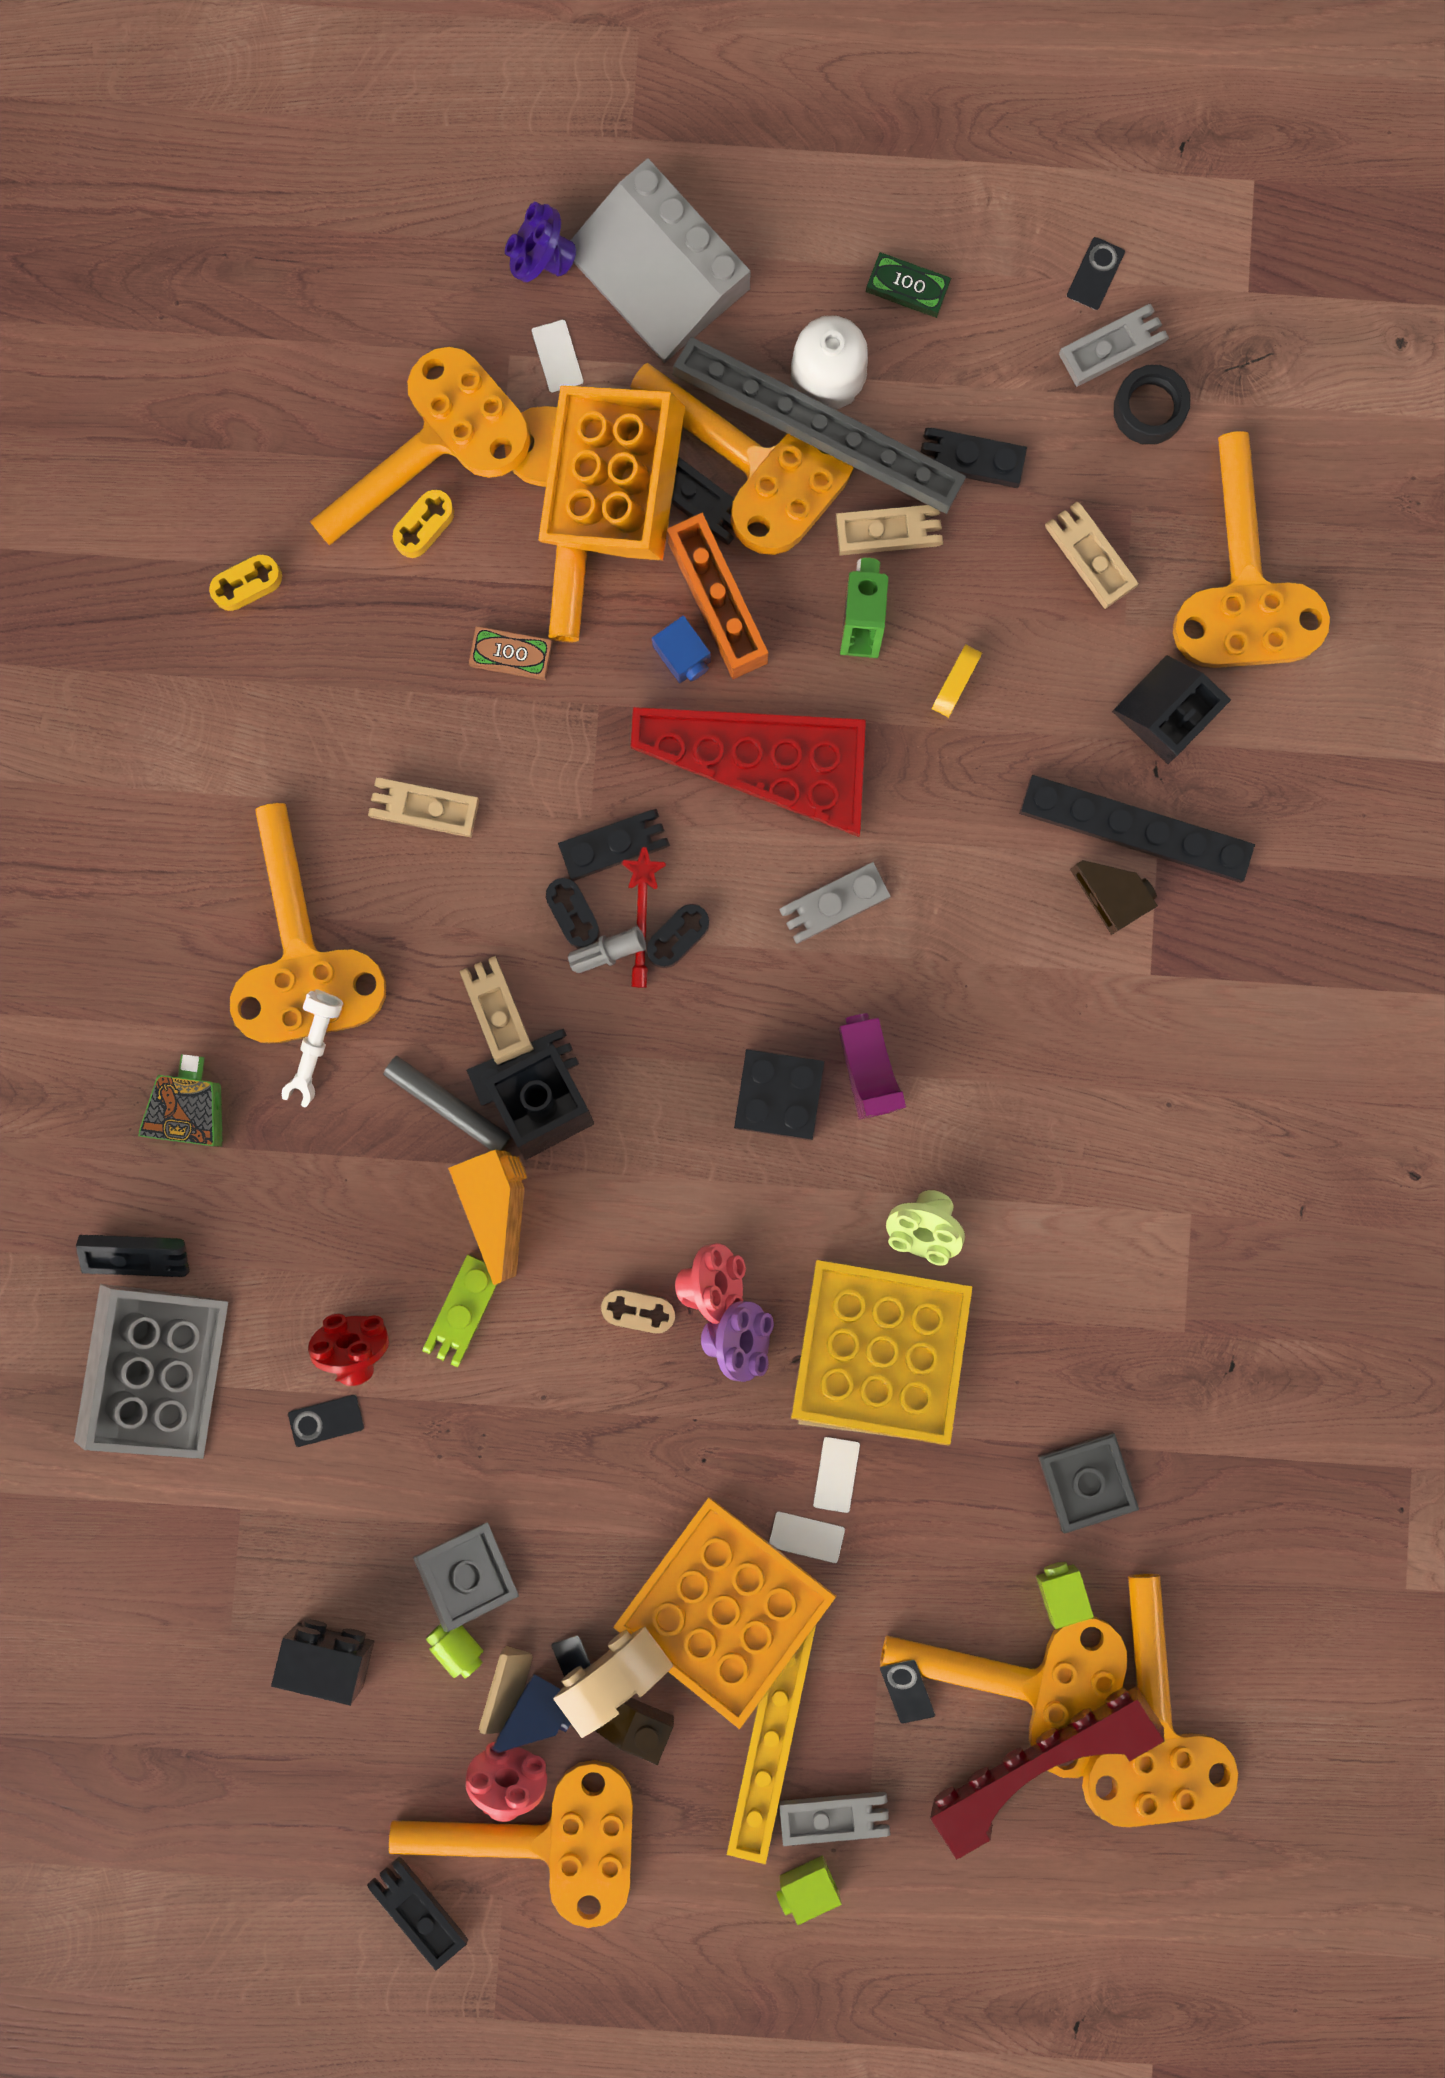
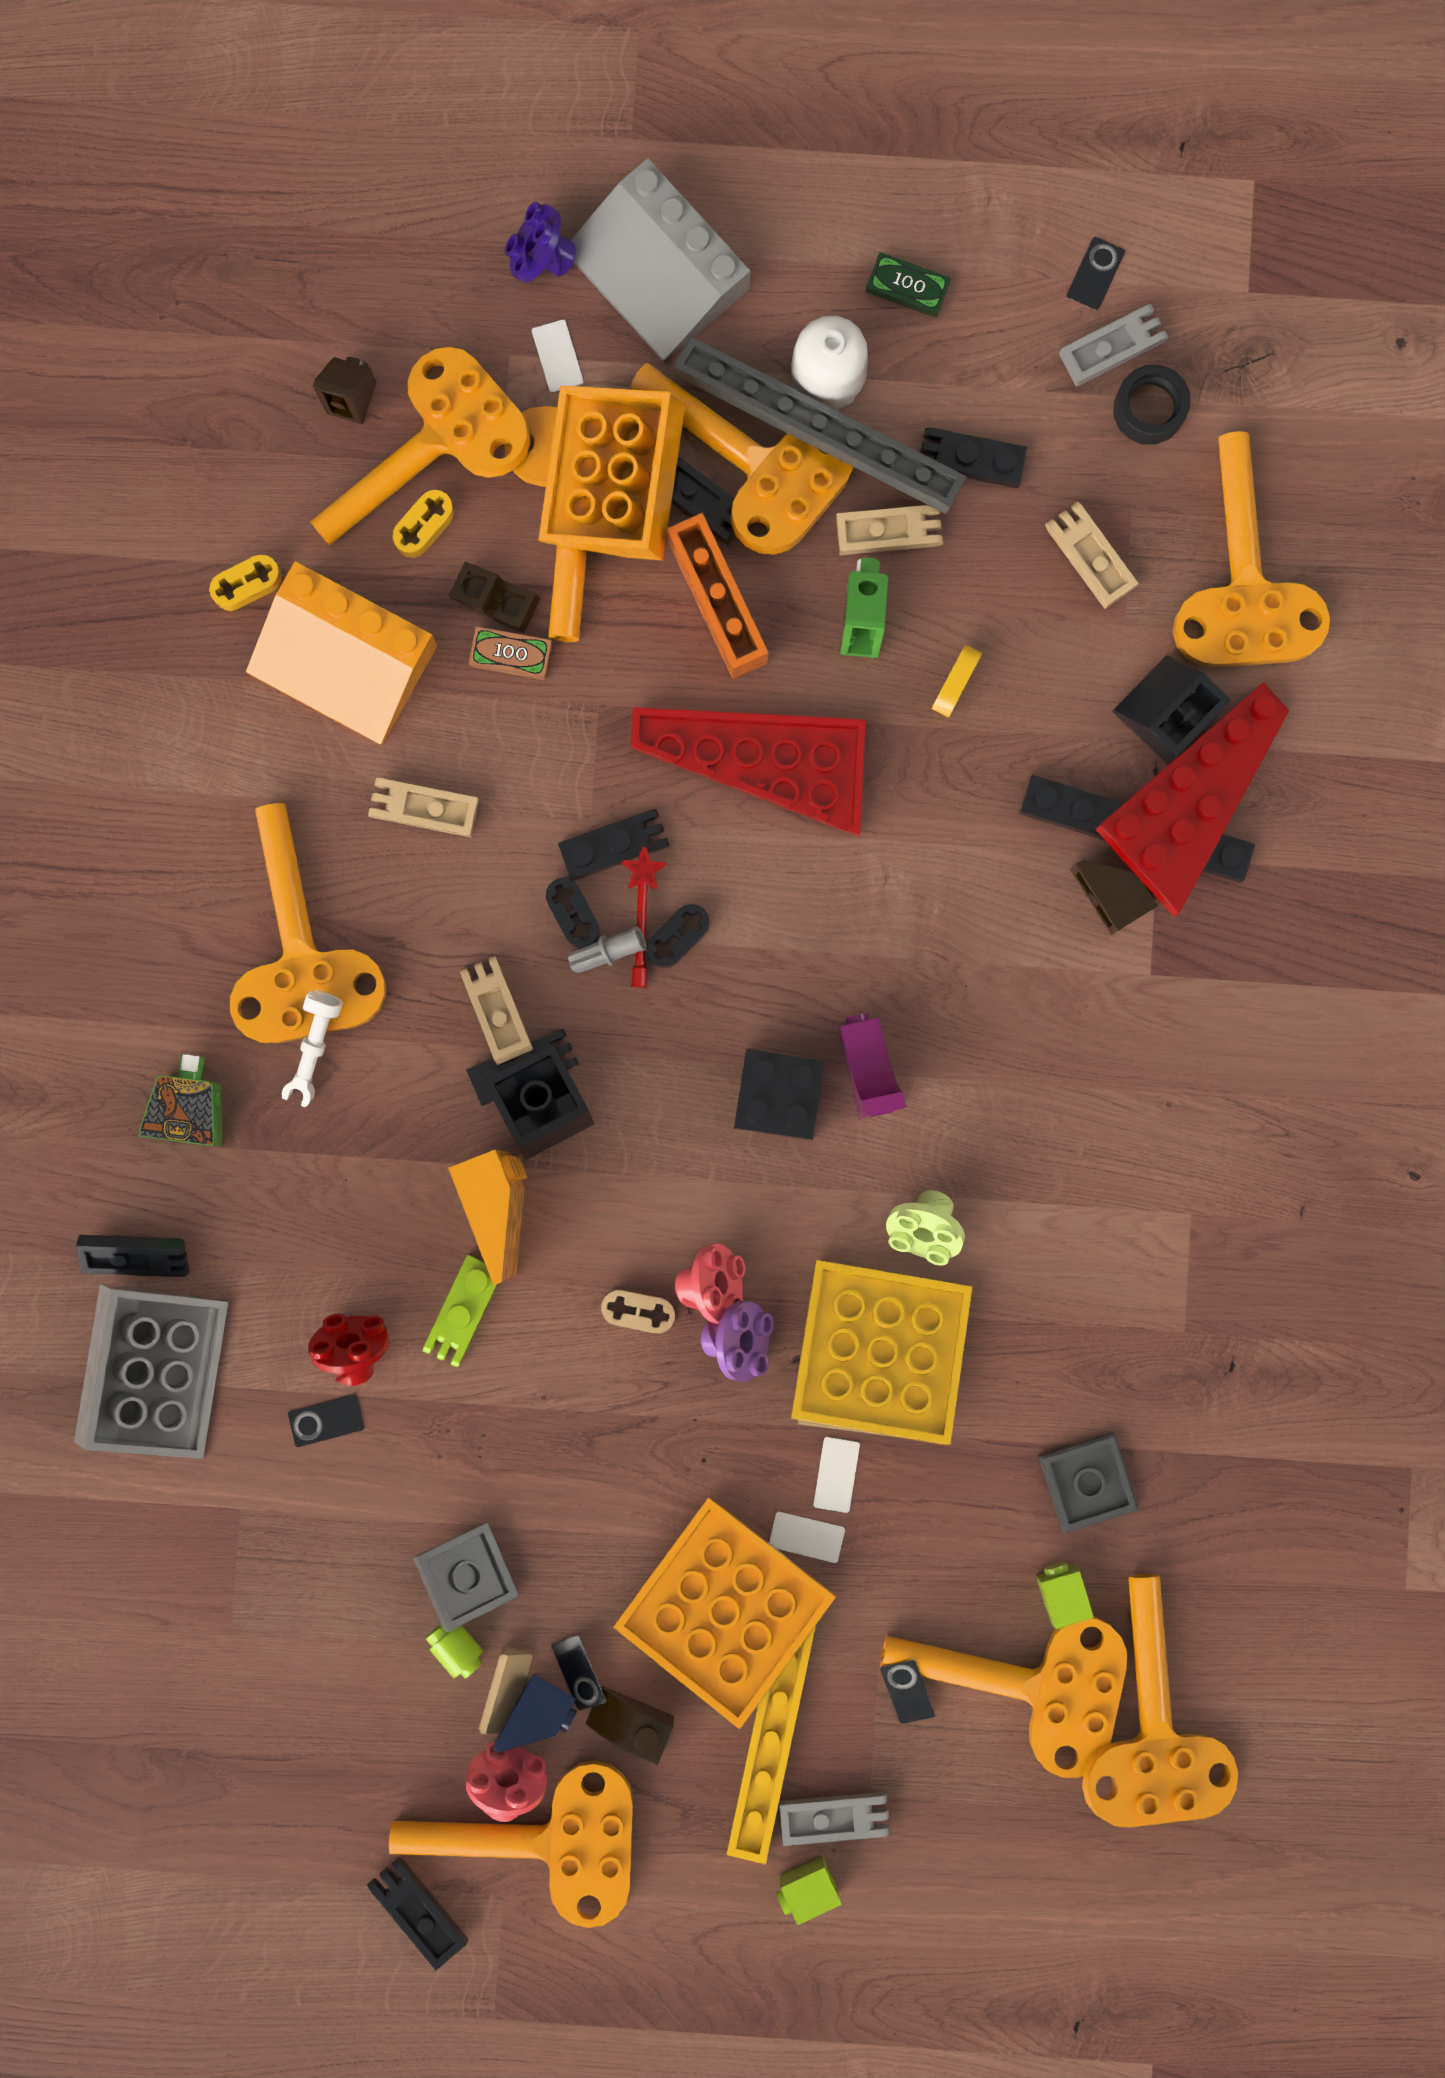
(323, 1662): black brick -> none
(340, 653): none -> slope
(345, 388): none -> dark brown slope
(446, 1104): dark grey piece -> none
(494, 597): none -> dark brown slope
(628, 1668): tan brick -> none
(682, 650): blue brick -> none
(836, 902): light grey hinge -> none
(1119, 1727): dark red arch -> none
(1184, 810): none -> red wing

